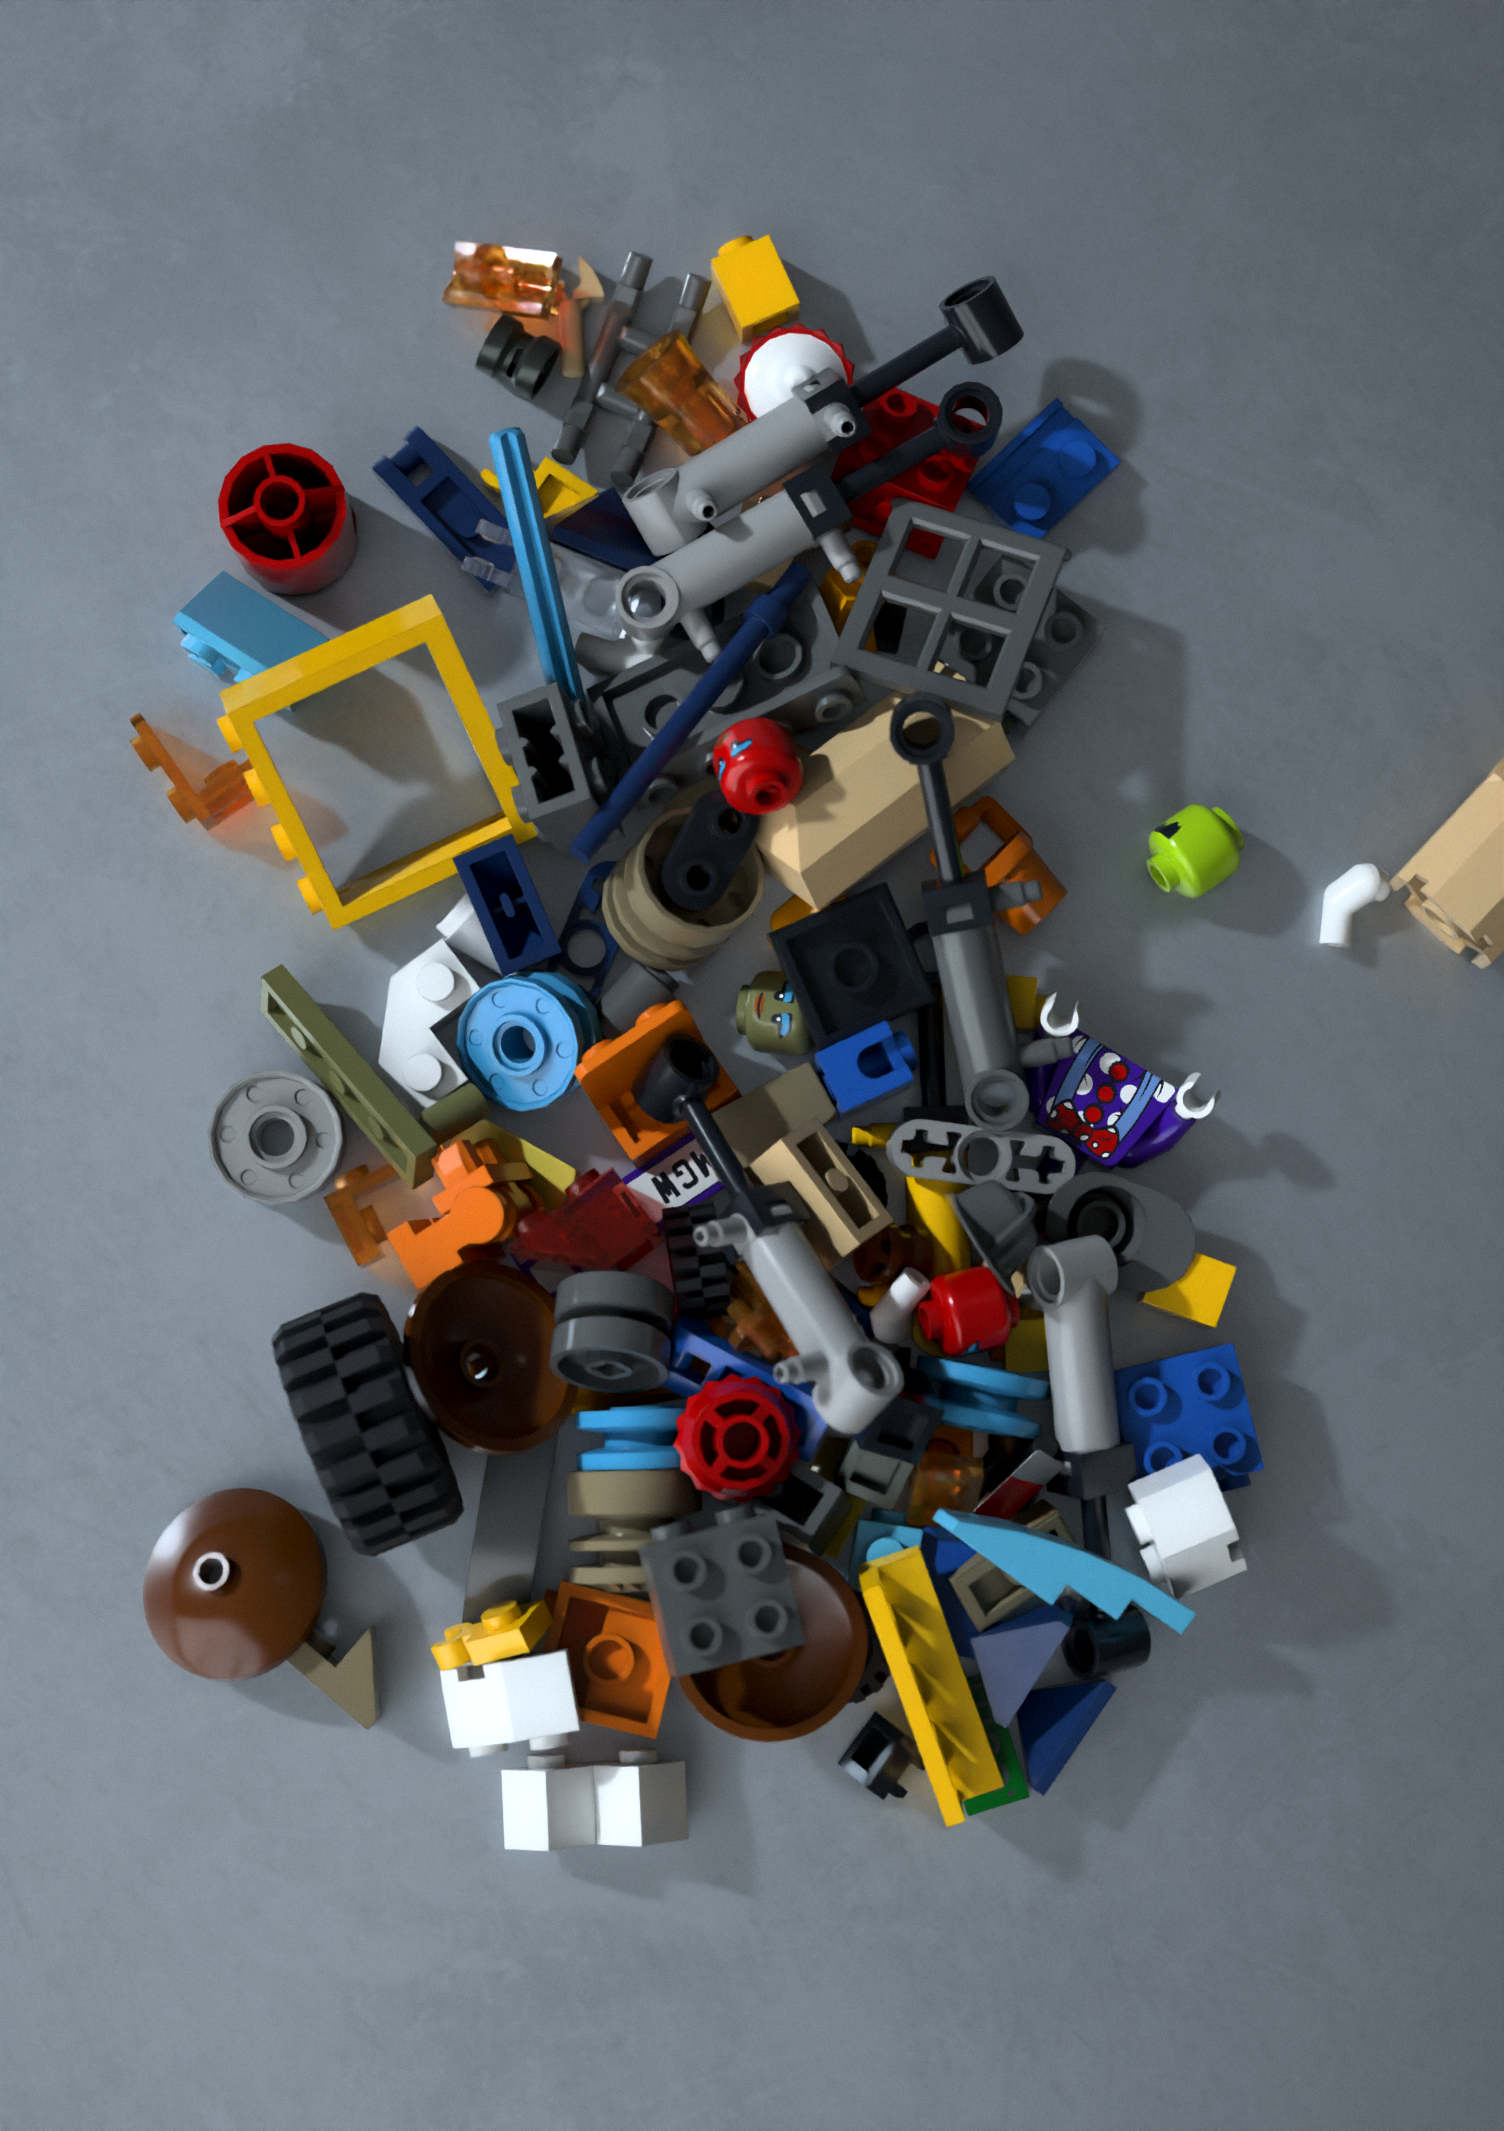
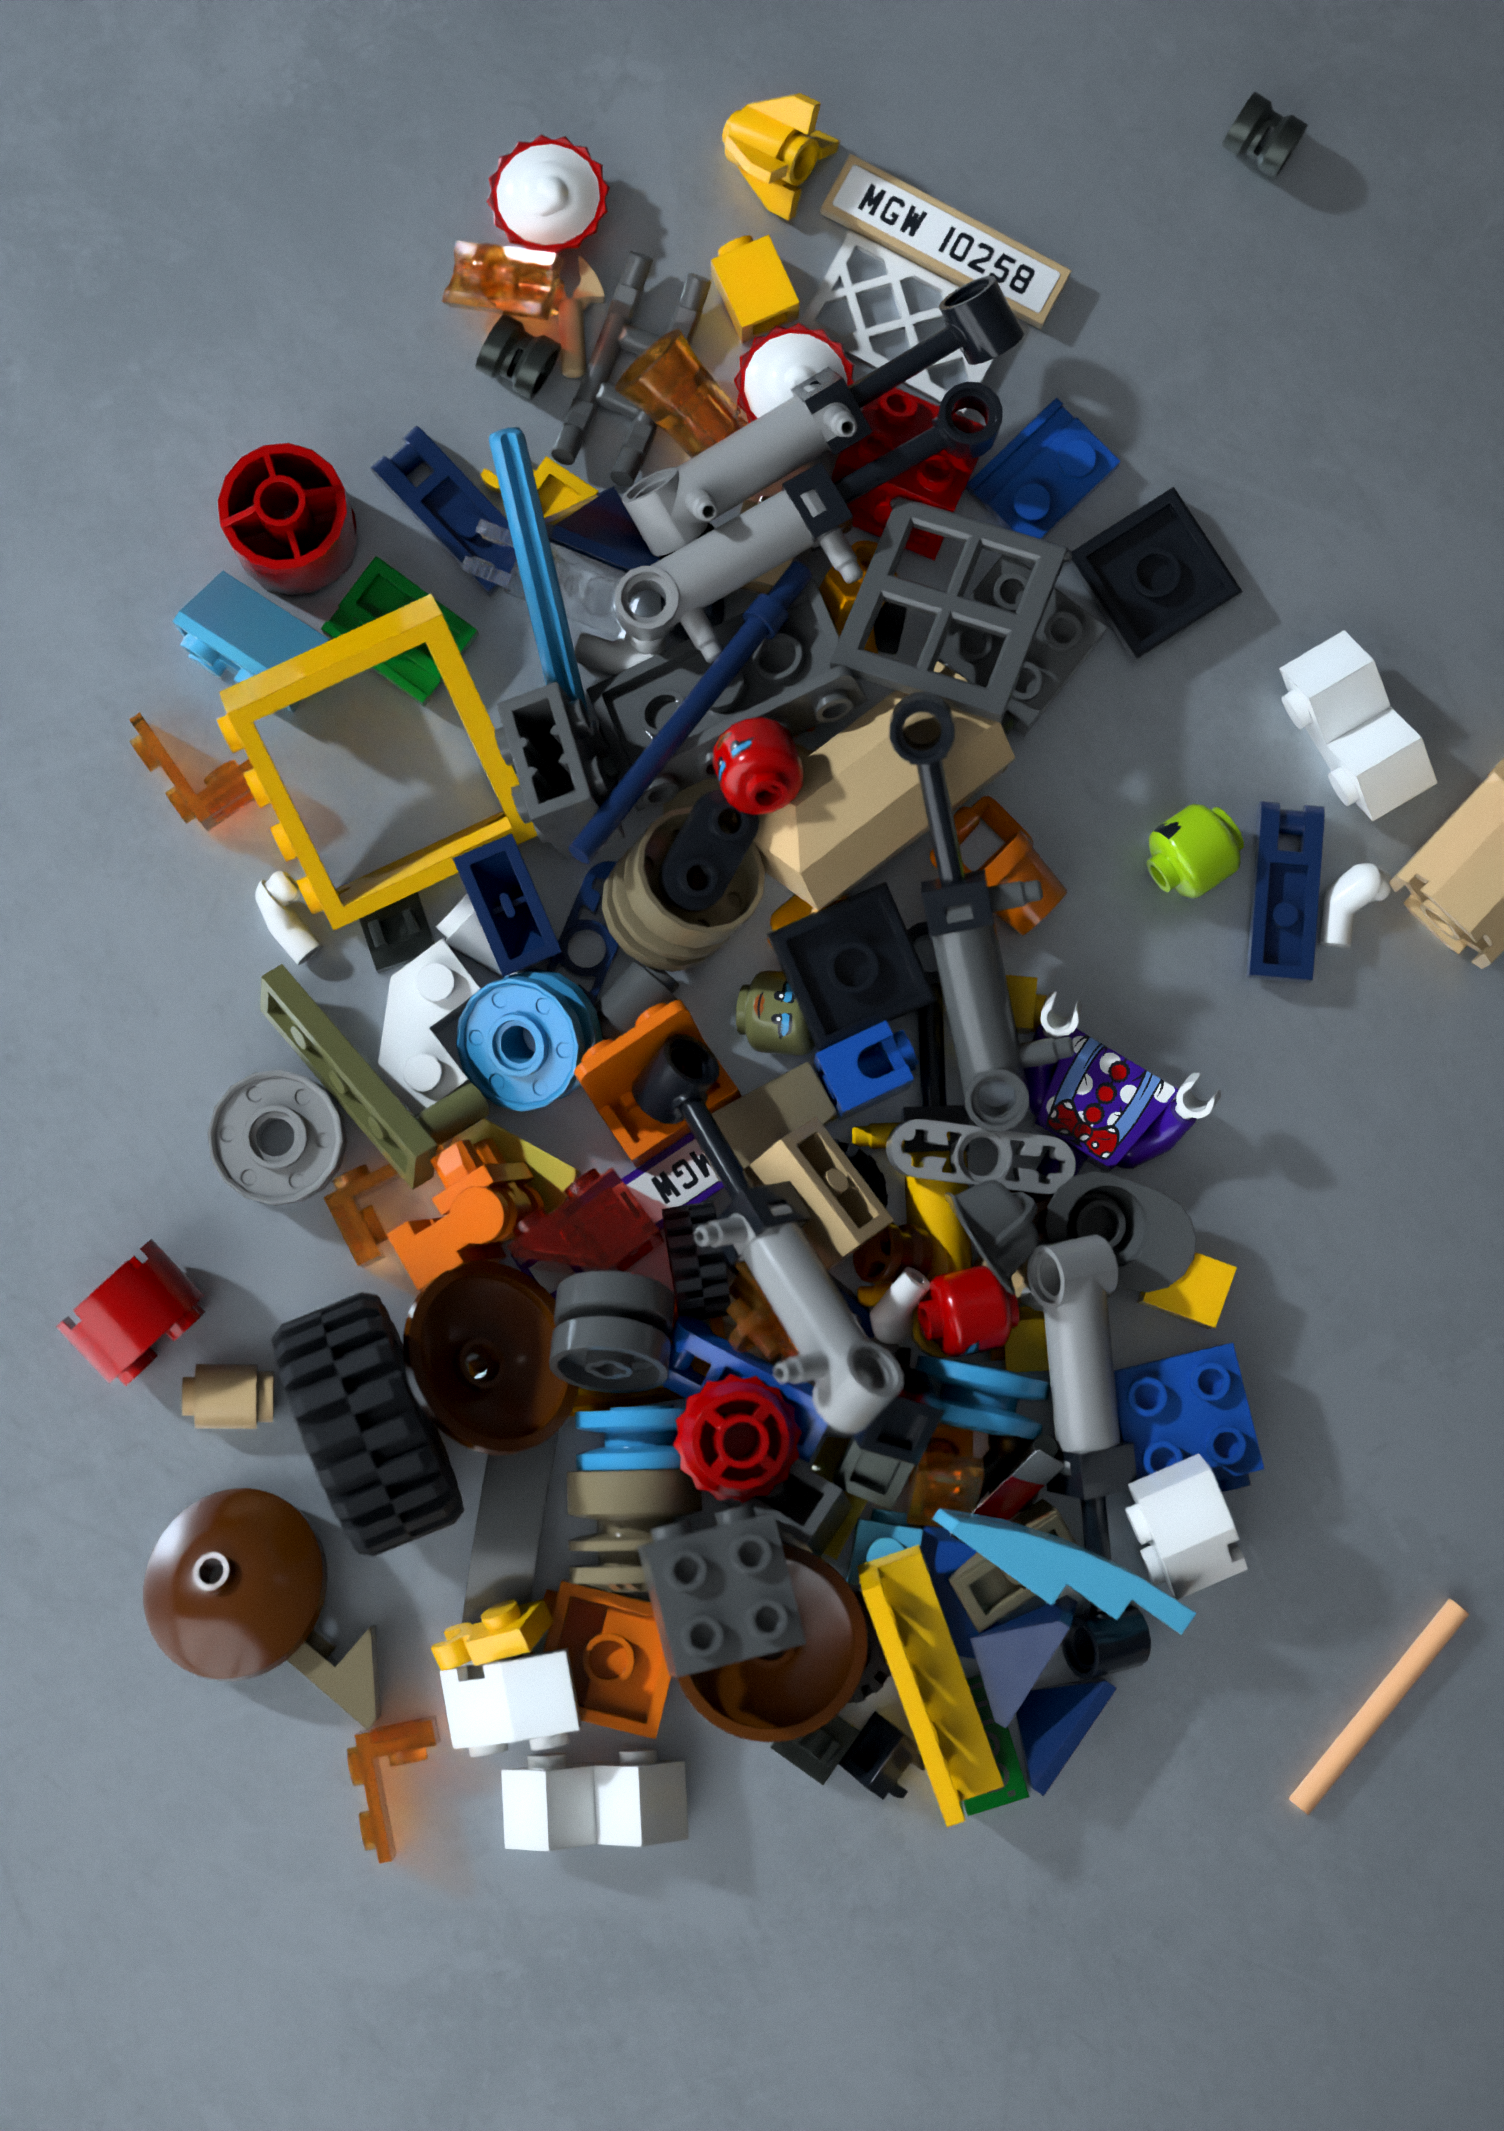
(132, 1313): none -> red brick
(228, 1396): none -> tan brick
(282, 921): none -> white arm
(380, 592): none -> green plate
(397, 933): none -> pearl dark grey tile
(403, 1744): none -> clear orange bracket
(548, 194): none -> white piece
(777, 148): none -> yellow brick
(820, 1750): none -> pearl dark grey tile
(857, 343): none -> white window
(943, 239): none -> tile
(1154, 574): none -> black plate
(1251, 129): none -> pearl dark grey wheel
(1285, 894): none -> dark blue plate
(1360, 736): none -> white brick
(1378, 1706): none -> light nougat bar

